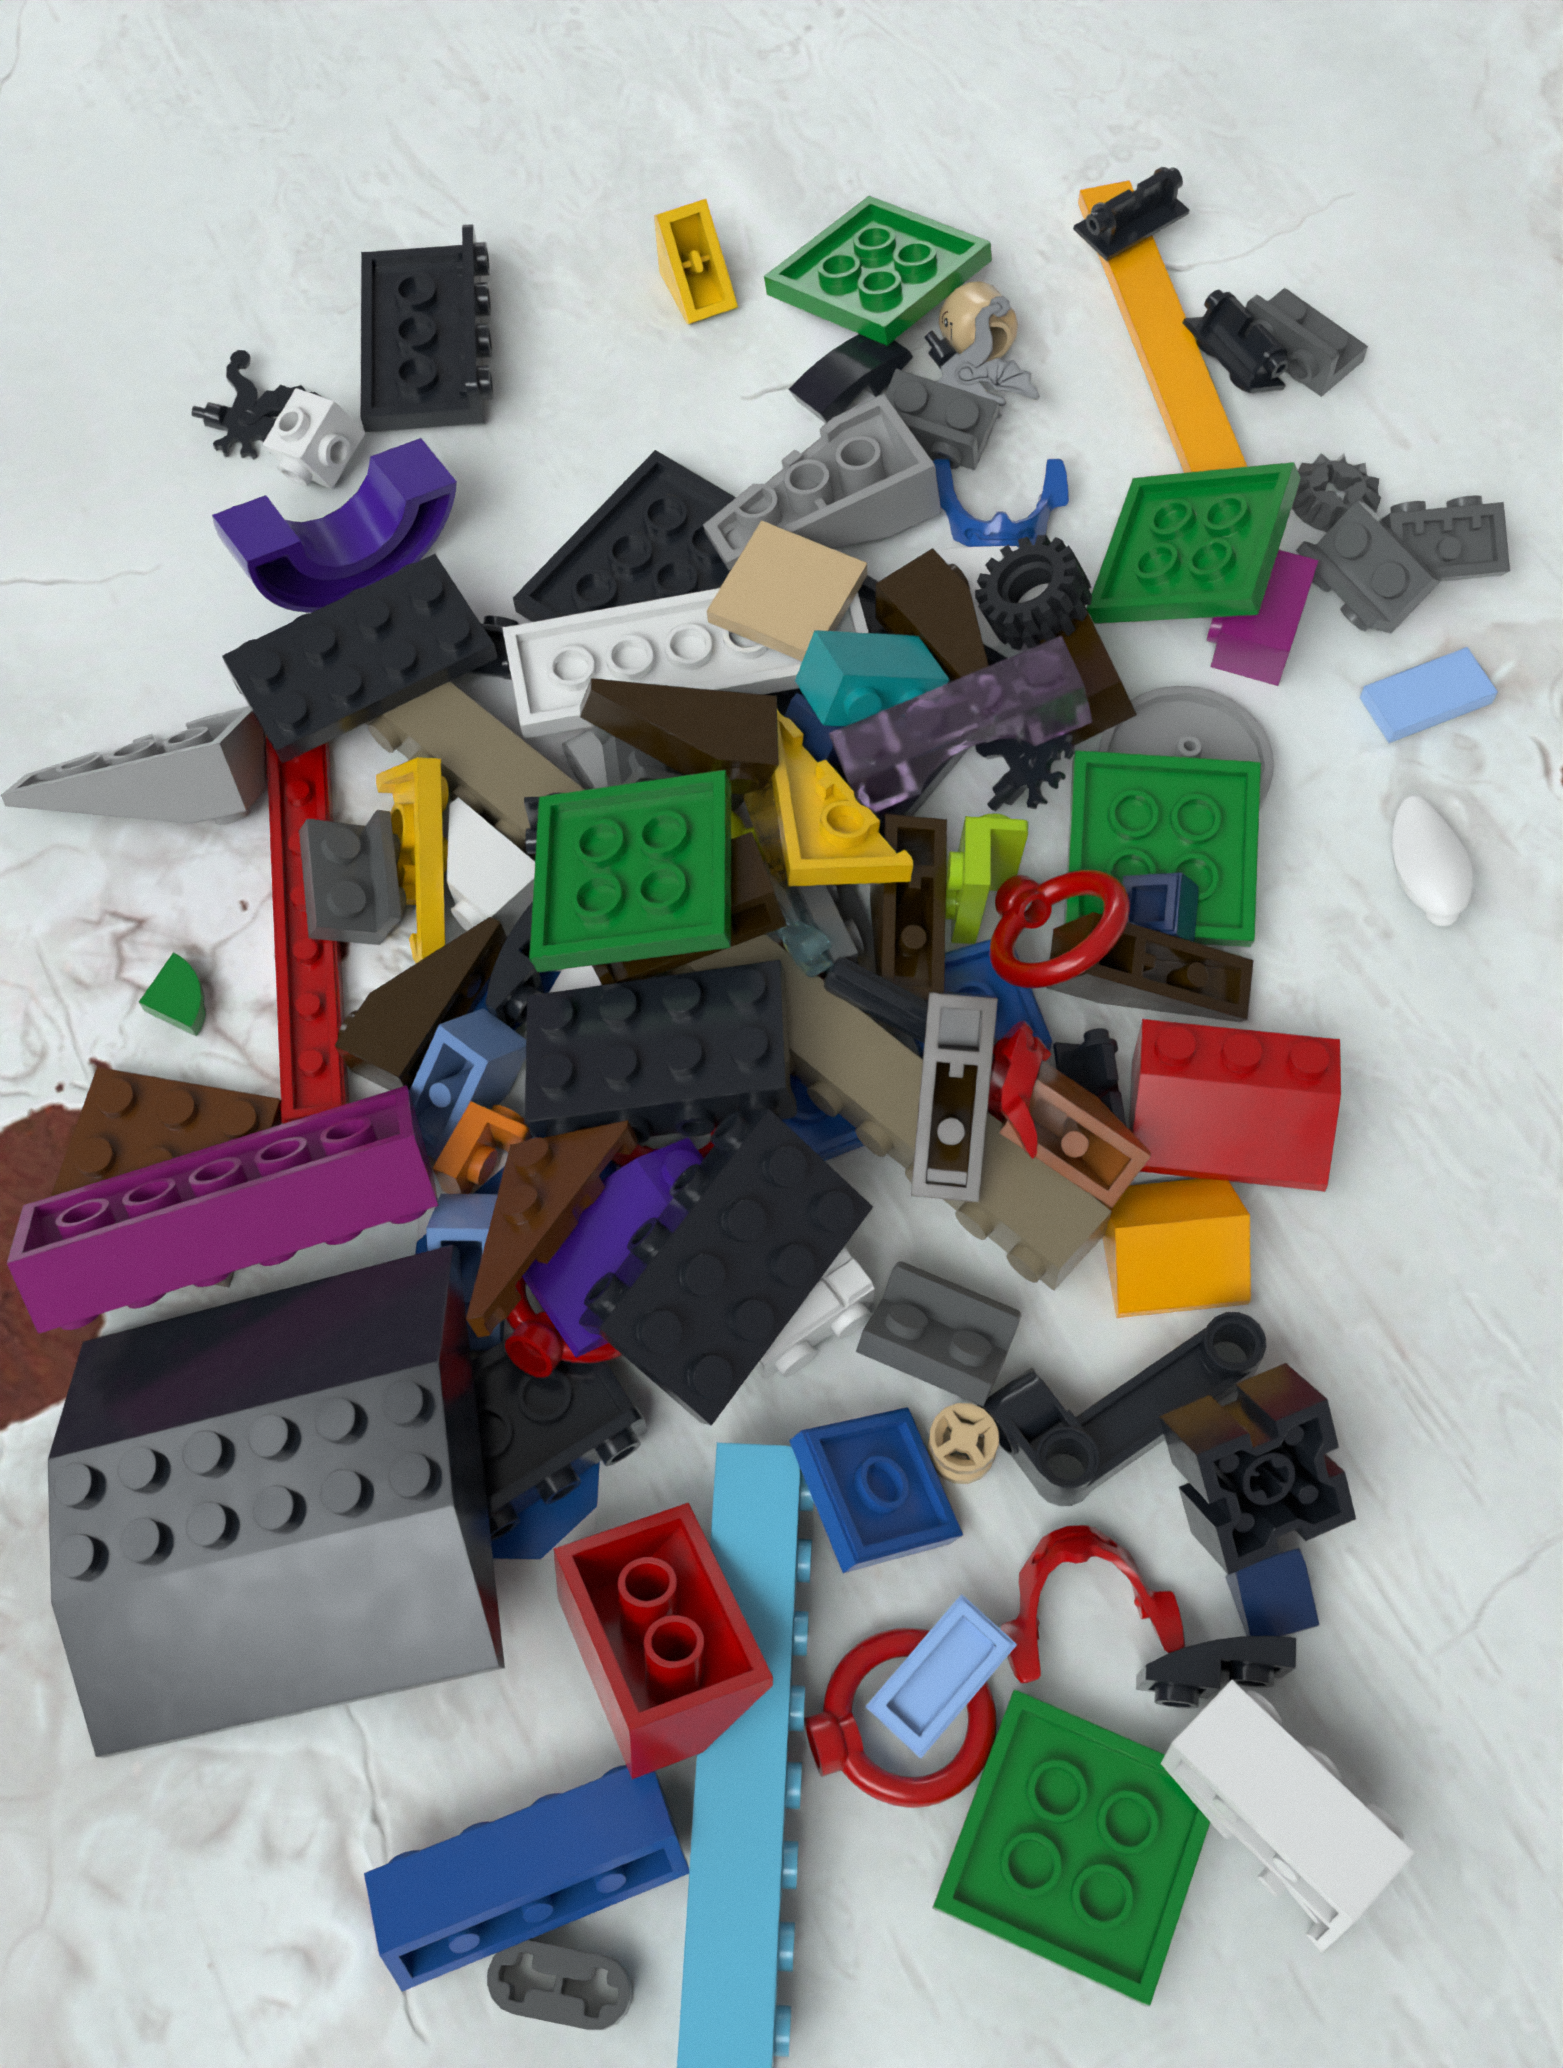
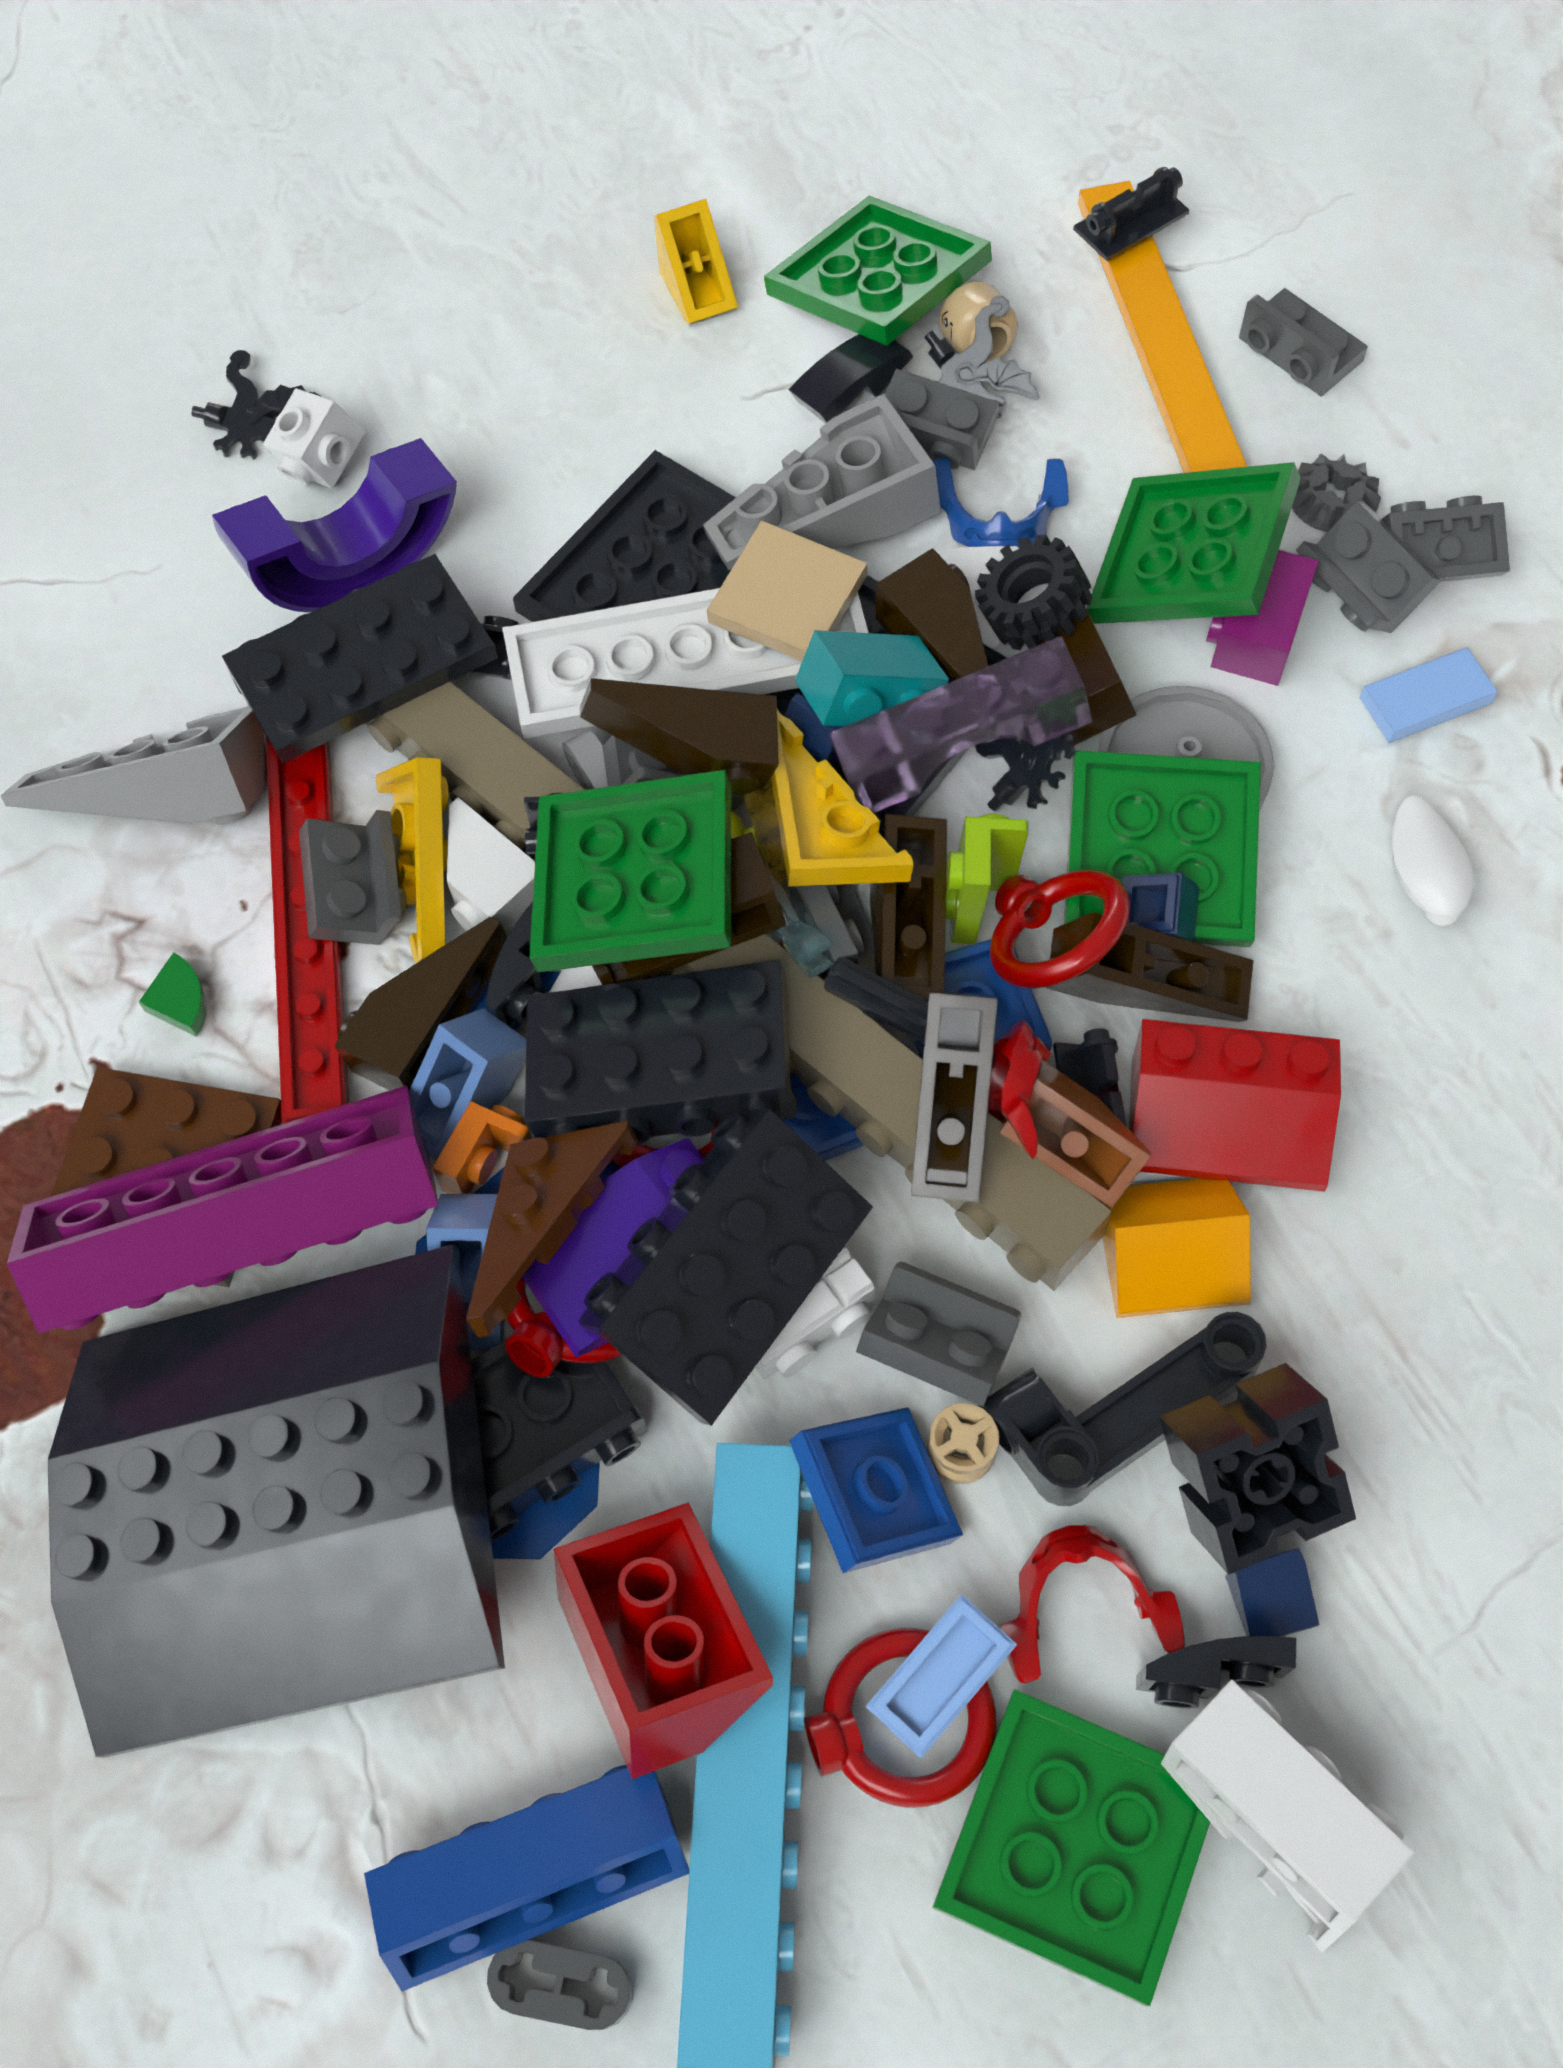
(425, 336): black bracket -> none
(1251, 360): black hinge -> none

